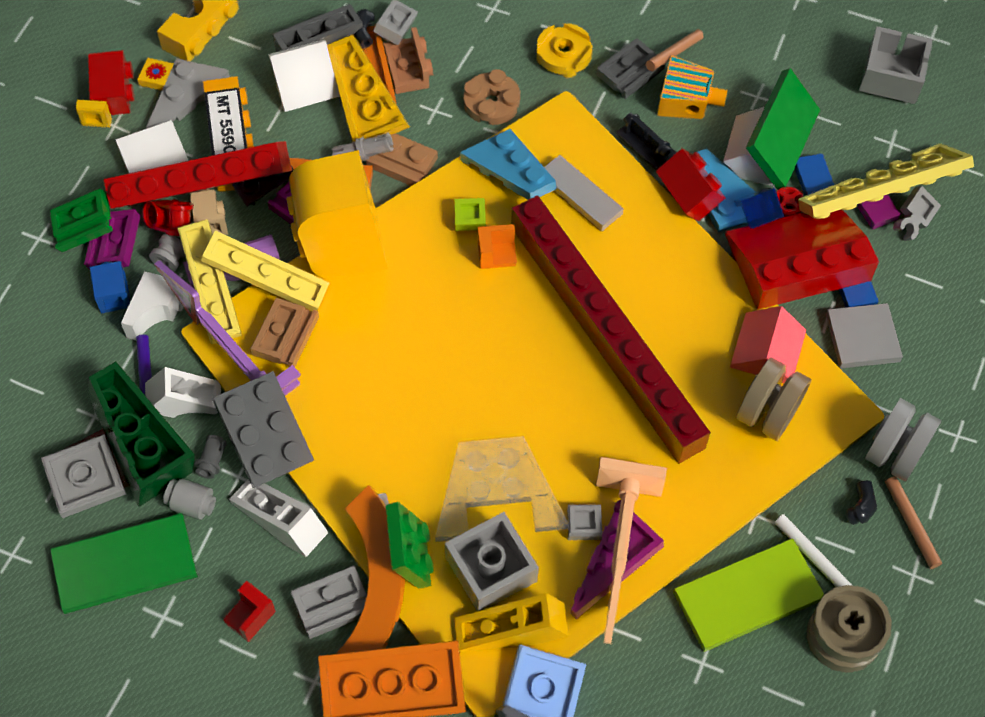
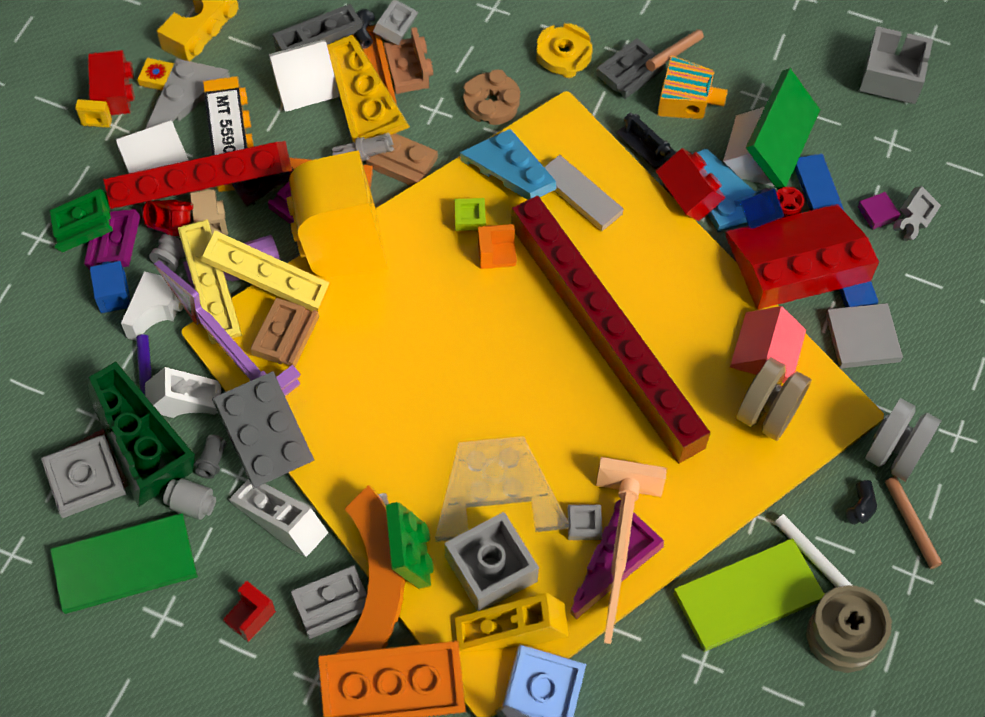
(922, 169): light yellow wing -> none

